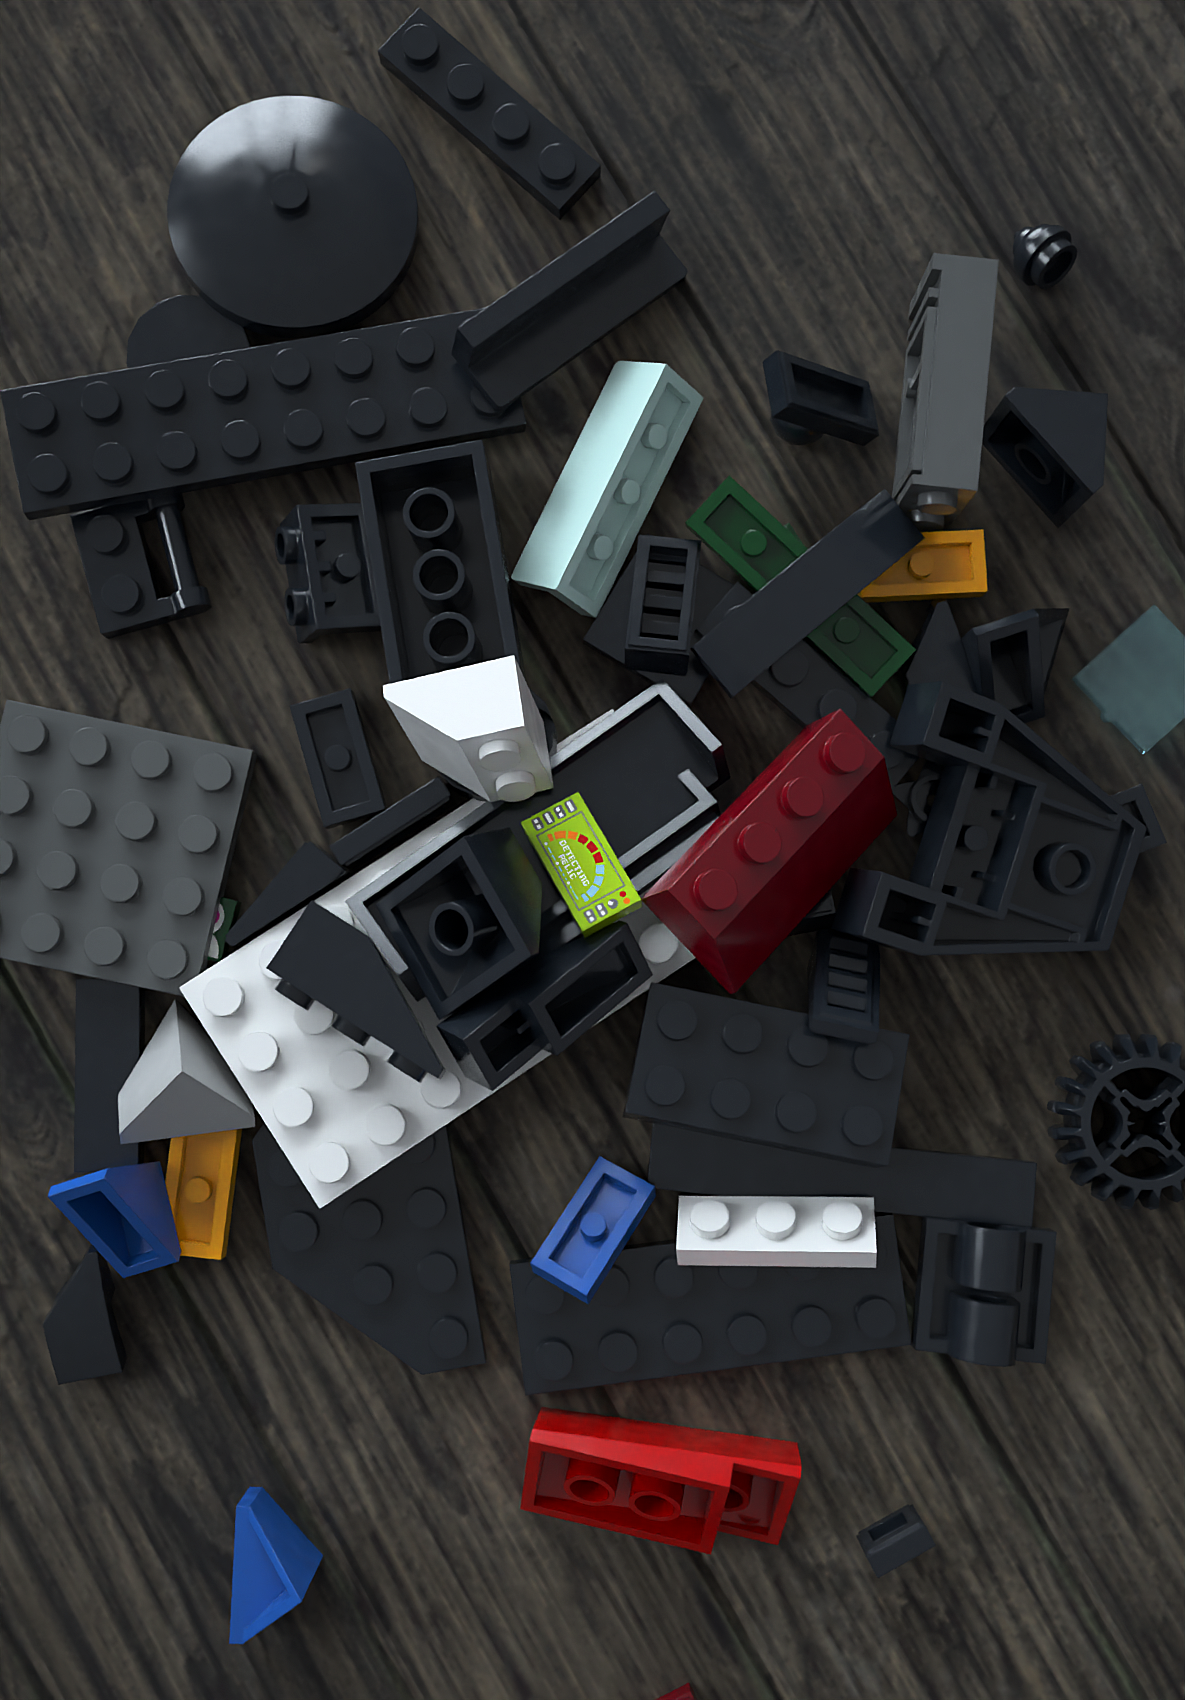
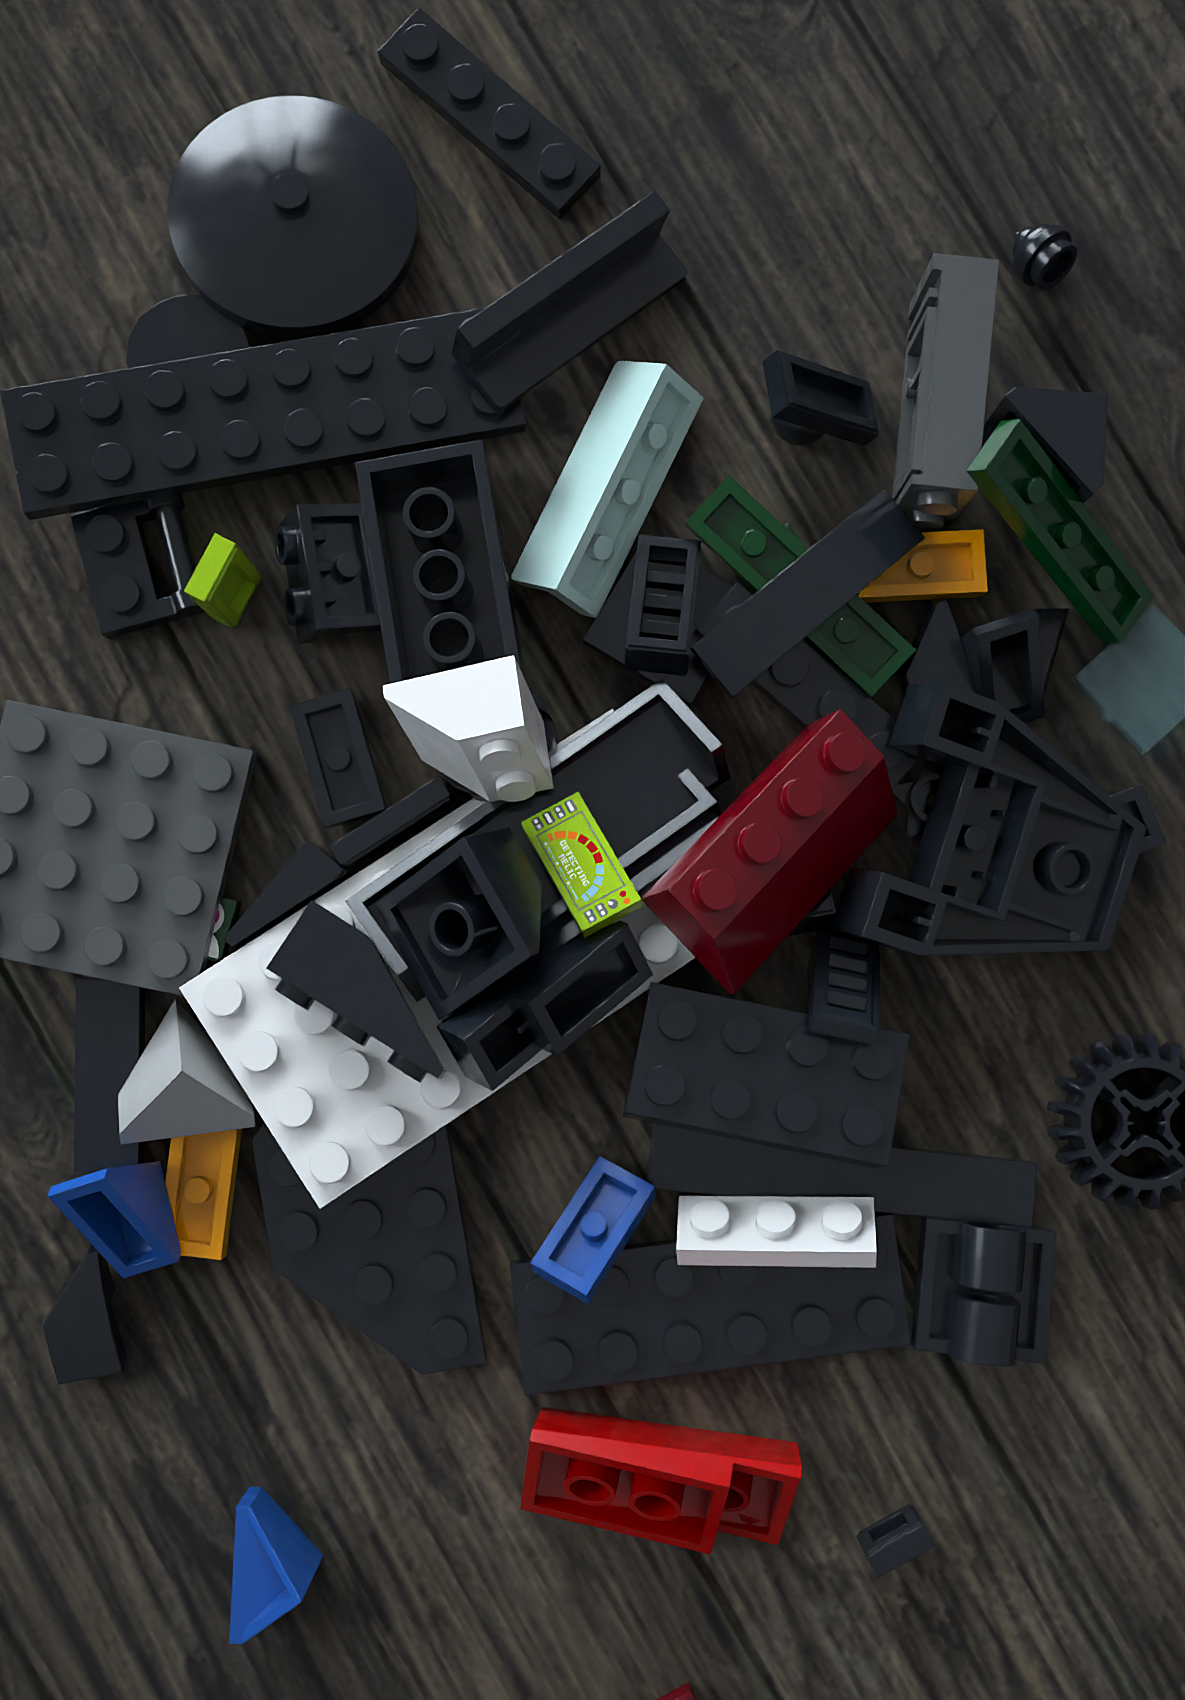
(223, 581): none -> lime tile
(1059, 531): none -> dark green plate

